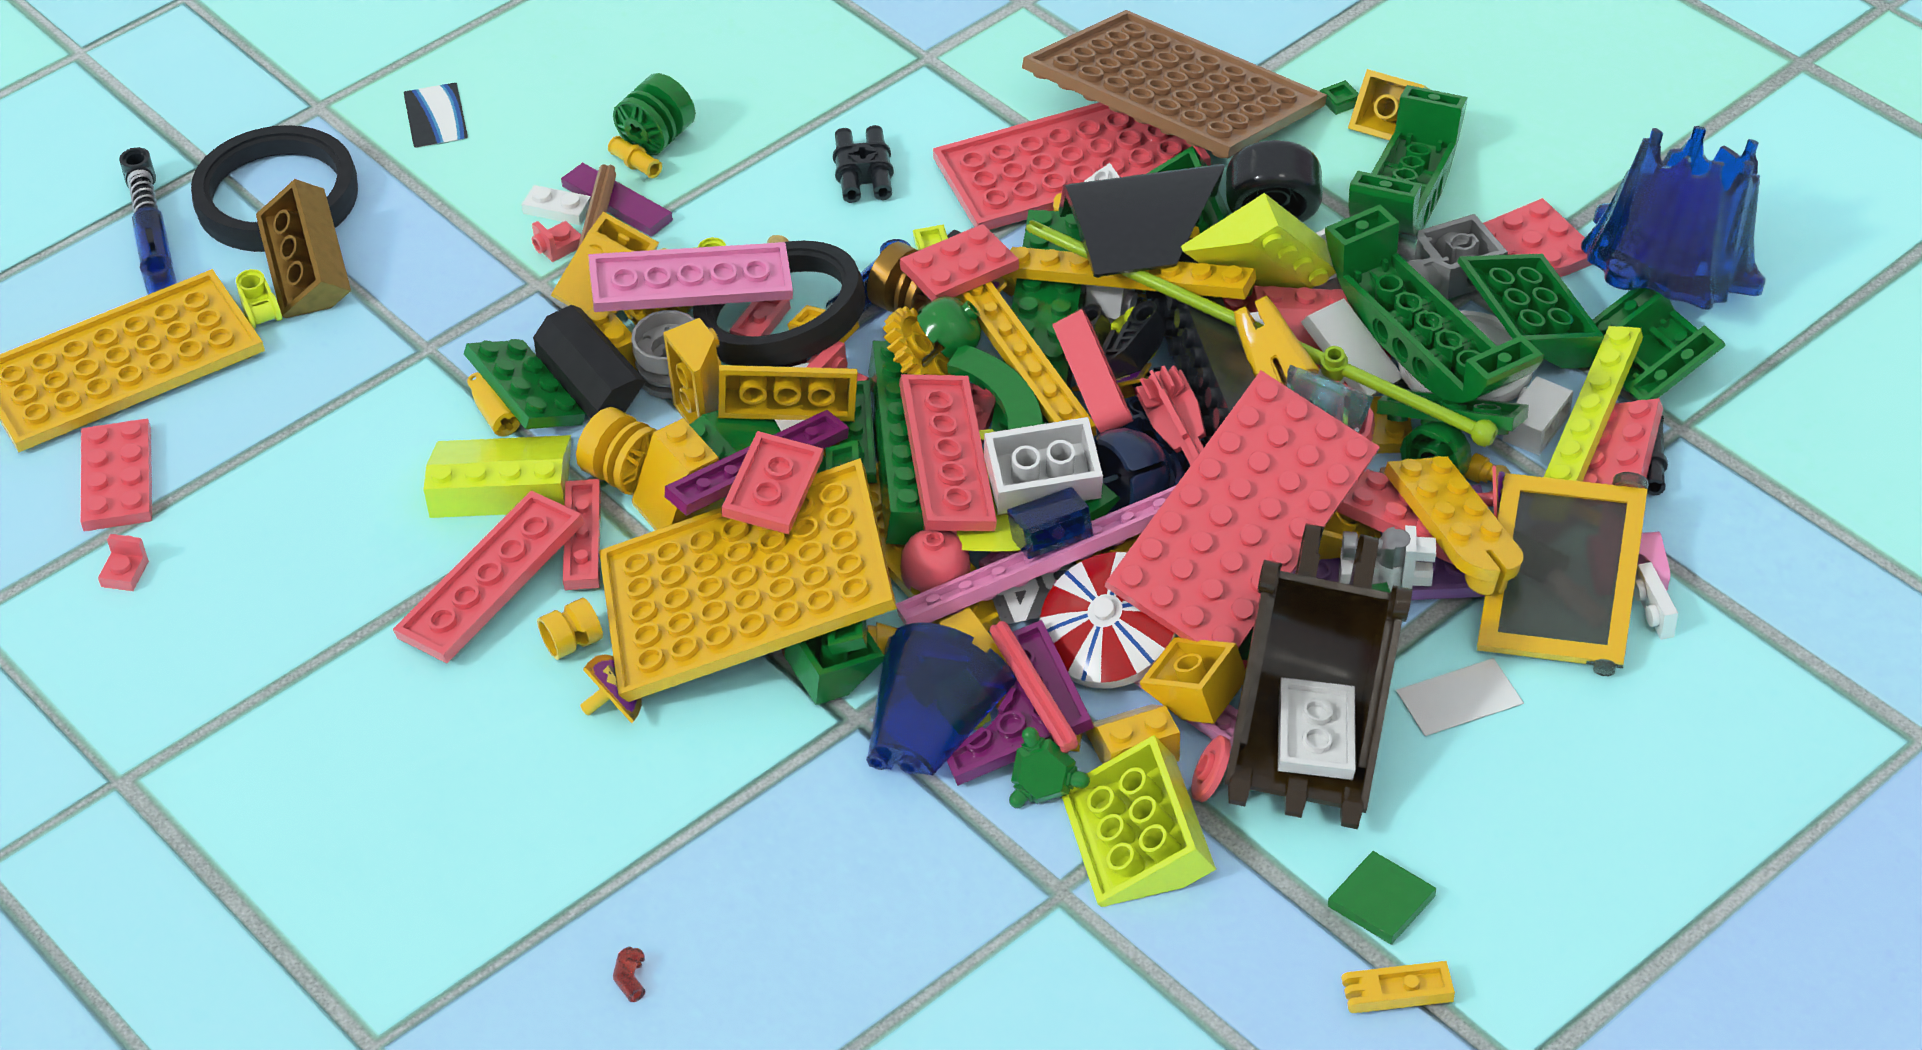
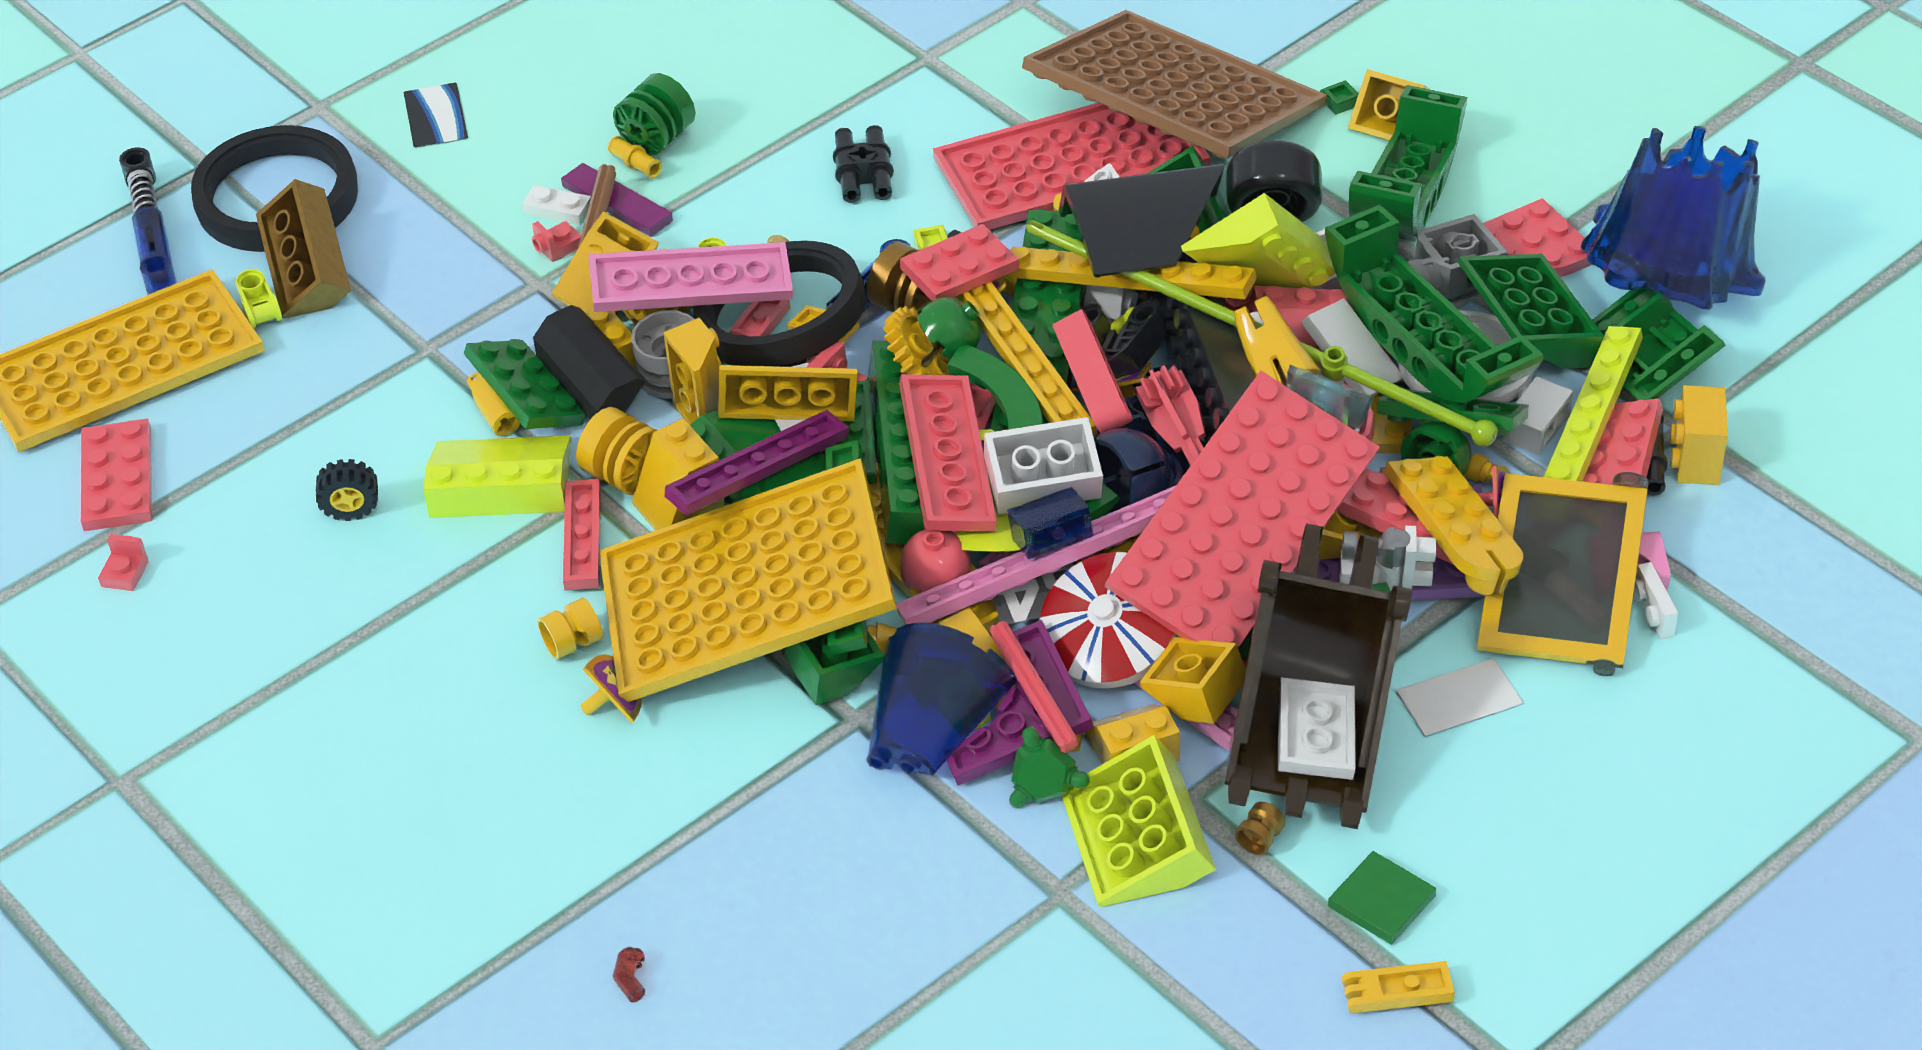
(346, 489): none -> black wheel
(488, 576): coral plate -> none
(772, 482): coral plate -> none
(1210, 768): coral wheel -> none
(1259, 829): none -> pearl gold wheel
(1699, 434): none -> yellow brick

